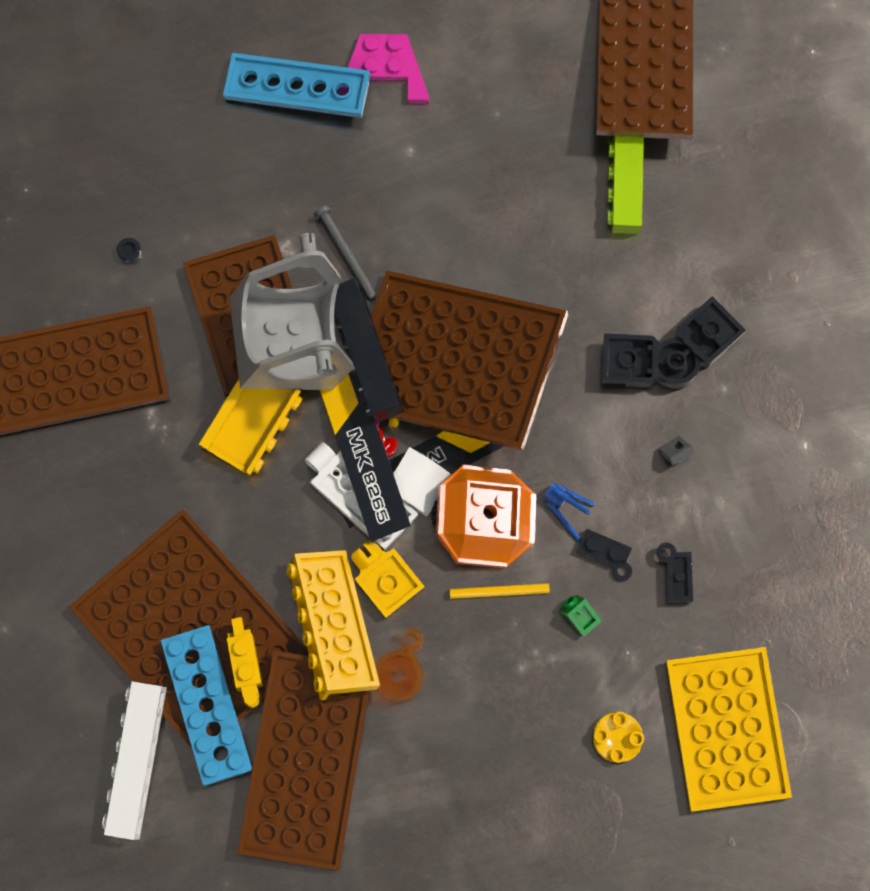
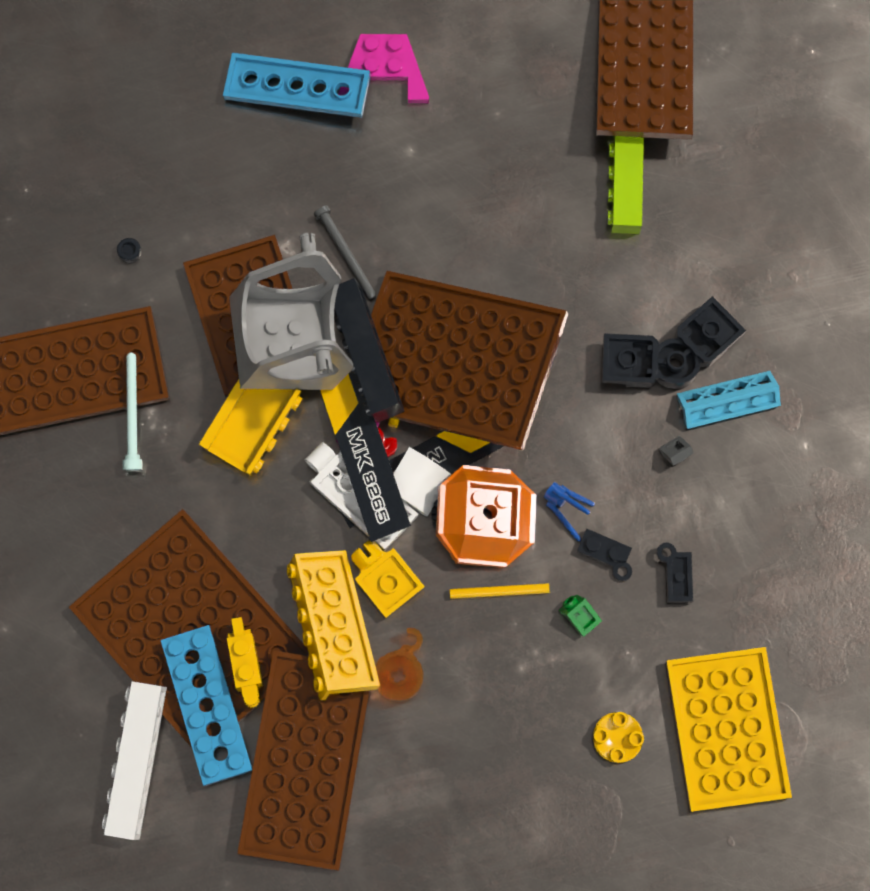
(132, 459): none -> light aqua piece
(730, 402): none -> medium azure fence

